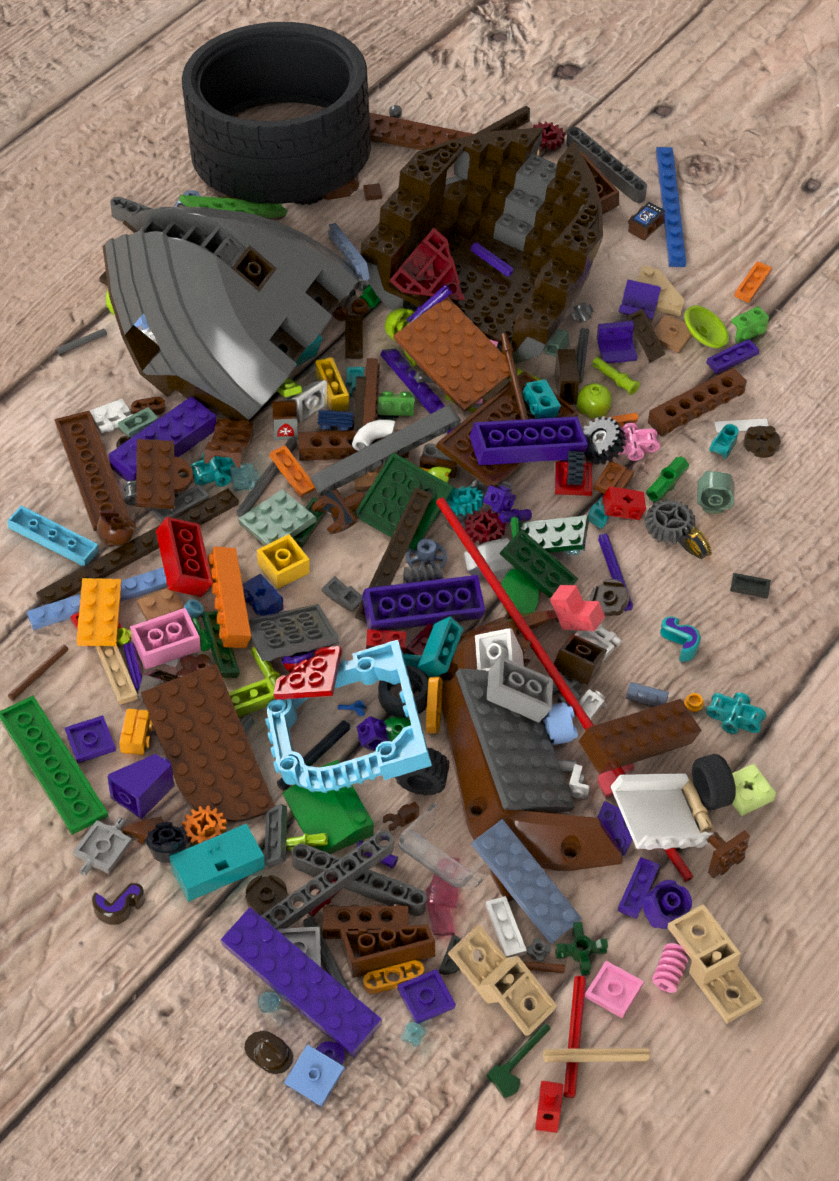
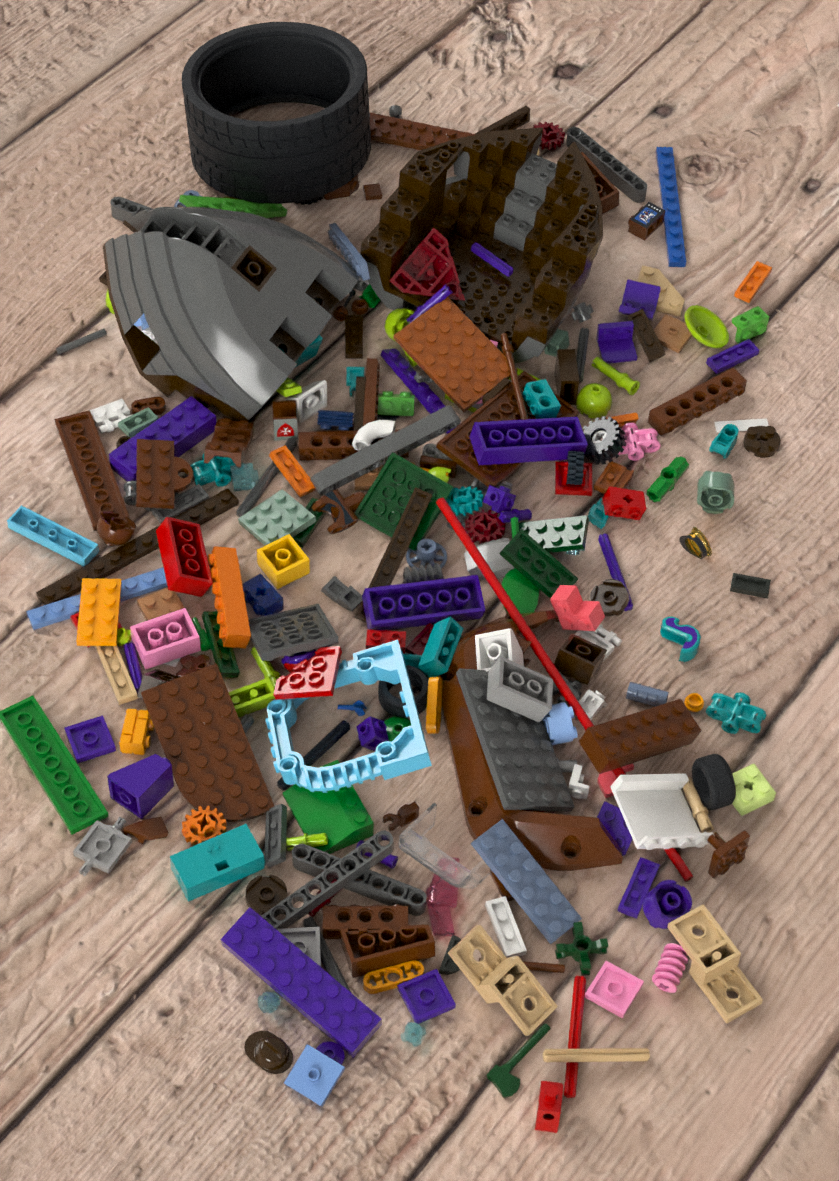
(38, 672): reddish brown bar -> none
(120, 908): dark brown animal -> none
(166, 841): black cone -> none
(194, 608): medium azure tile -> none
(336, 391): yellow brick -> none
(429, 779): black tyre -> none
(538, 955): dark grey plate -> none
(669, 521): dark grey gear -> none

